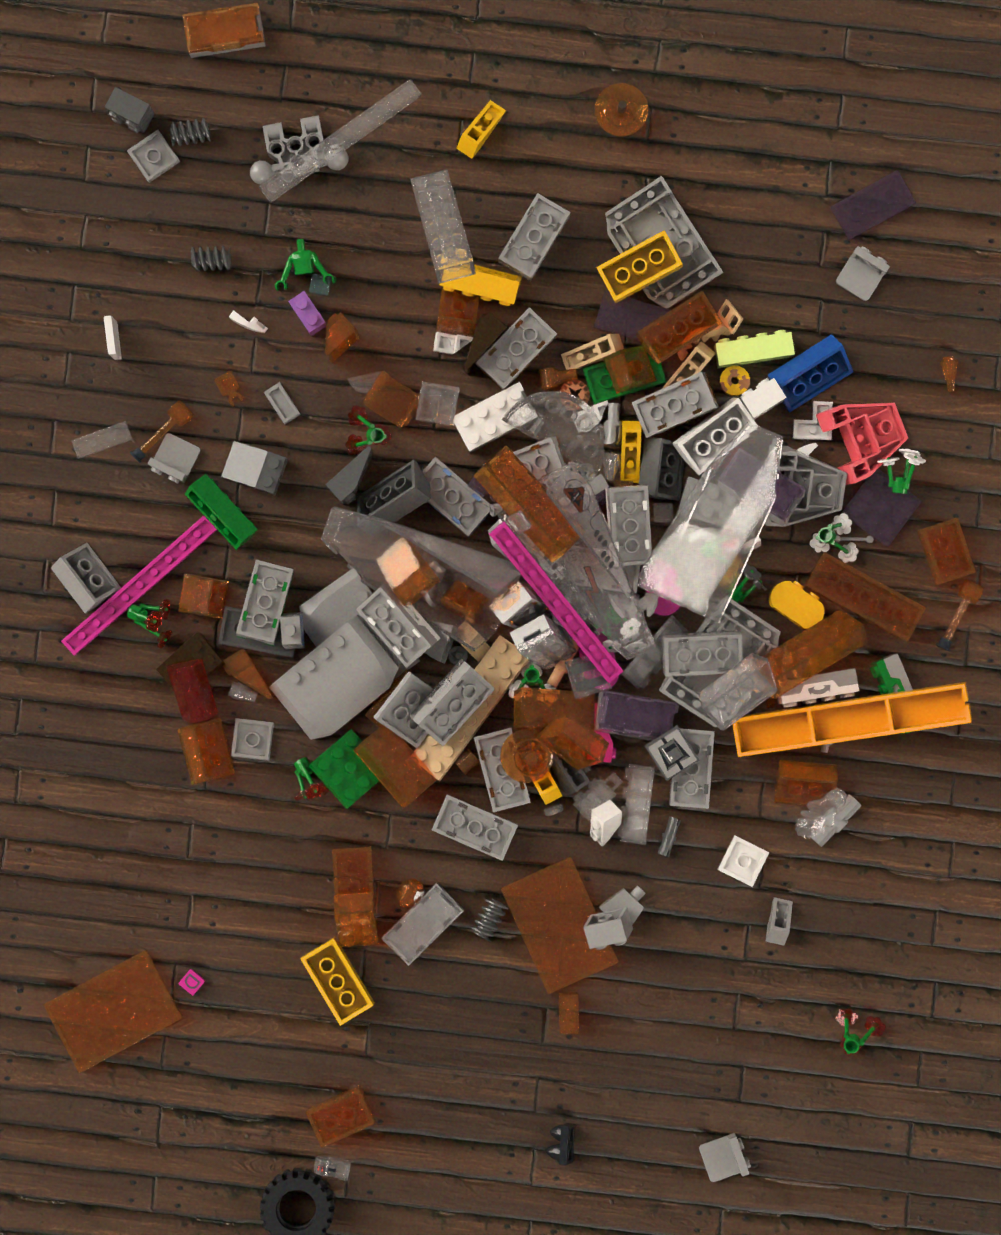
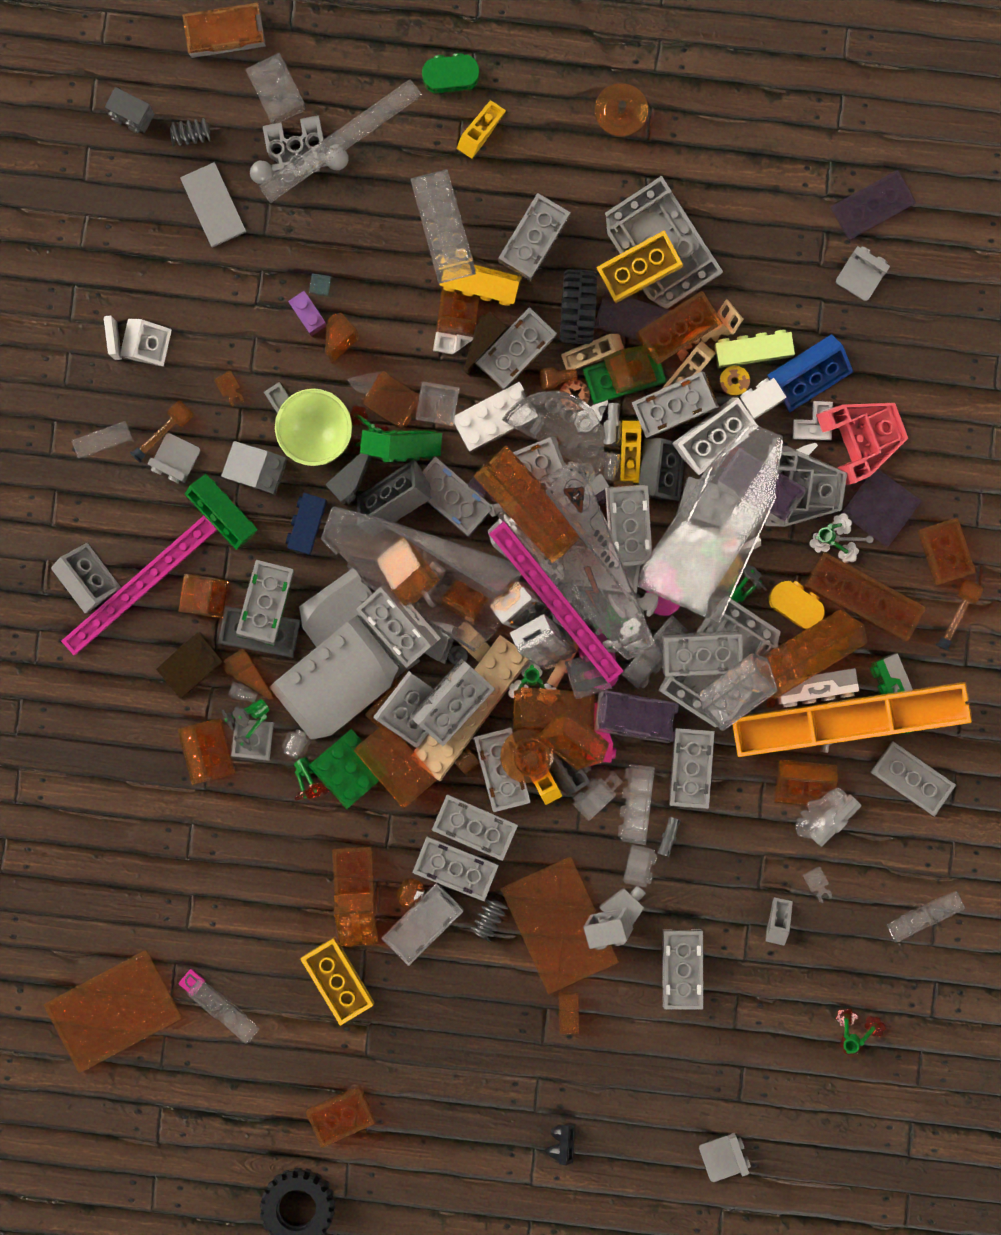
(145, 342): none -> white slope
(153, 156): light grey tile -> none
(153, 621): plant -> none
(192, 691): clear red slope -> none
(210, 258): dark grey piece -> none
(213, 204): none -> light grey tile
(223, 1010): none -> clear slope
(253, 325): white slope -> none
(257, 710): none -> plant
(275, 89): none -> clear brick
(292, 630): light grey torso -> none
(295, 744): none -> clear head
(303, 265): green piece -> none
(306, 523): none -> dark blue brick
(313, 427): none -> yellowish green piece
(332, 1167): clear leg -> none
(401, 444): none -> green wedge
(450, 73): none -> green brick
(455, 868): none -> light grey piece
(518, 522): clear tile -> none
(553, 809): clear tile -> none
(578, 306): none -> black tyre
(605, 821): white slope -> none
(639, 865): none -> clear brick
(663, 512): clear tile -> none
(672, 753): slope -> none
(682, 969): none -> light grey piece
(743, 861): white tile -> none
(816, 881): none -> clear plate
(901, 484): plant -> none
(913, 778): none -> light grey tile
(925, 916): none -> clear slope
(949, 368): clear orange cone -> none

